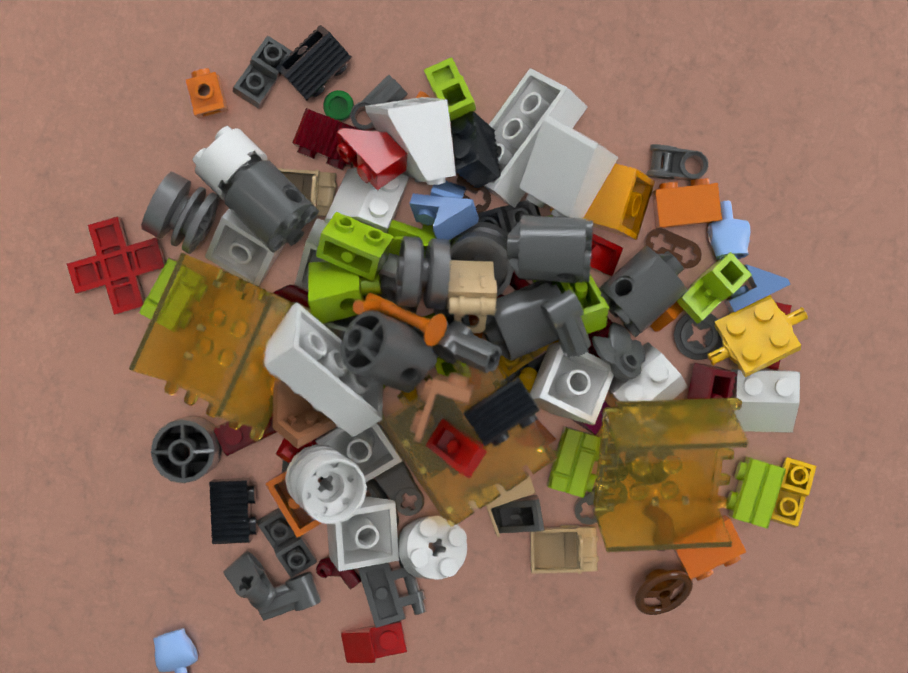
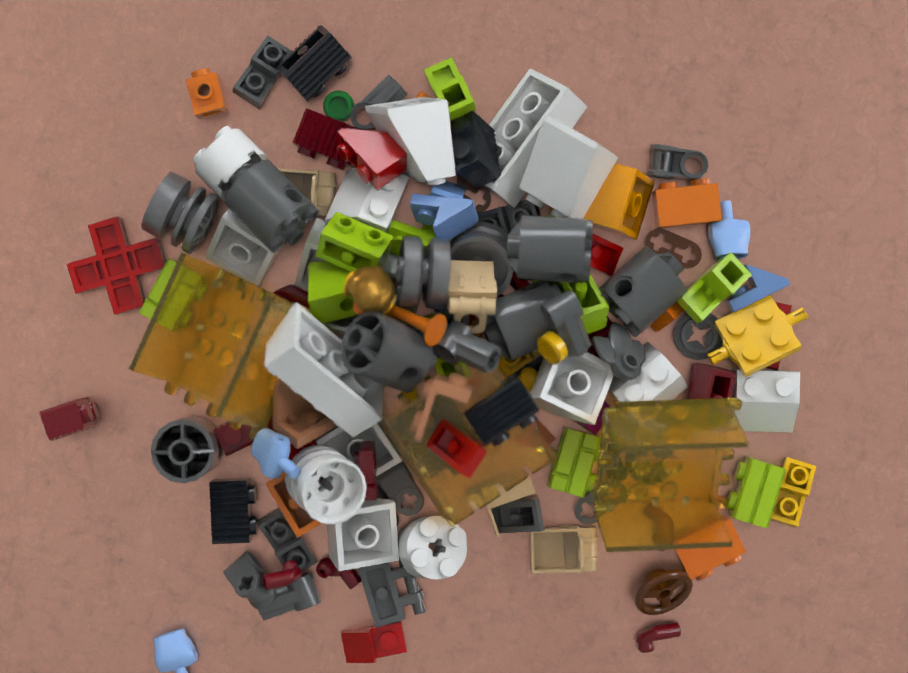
(69, 418): none -> dark red brick
(272, 454): none -> light blue piece
(289, 574): none -> dark red arm
(367, 463): none -> dark red plate
(370, 289): none -> pearl gold hair
(552, 347): none -> yellow tile
(655, 633): none -> dark red arm

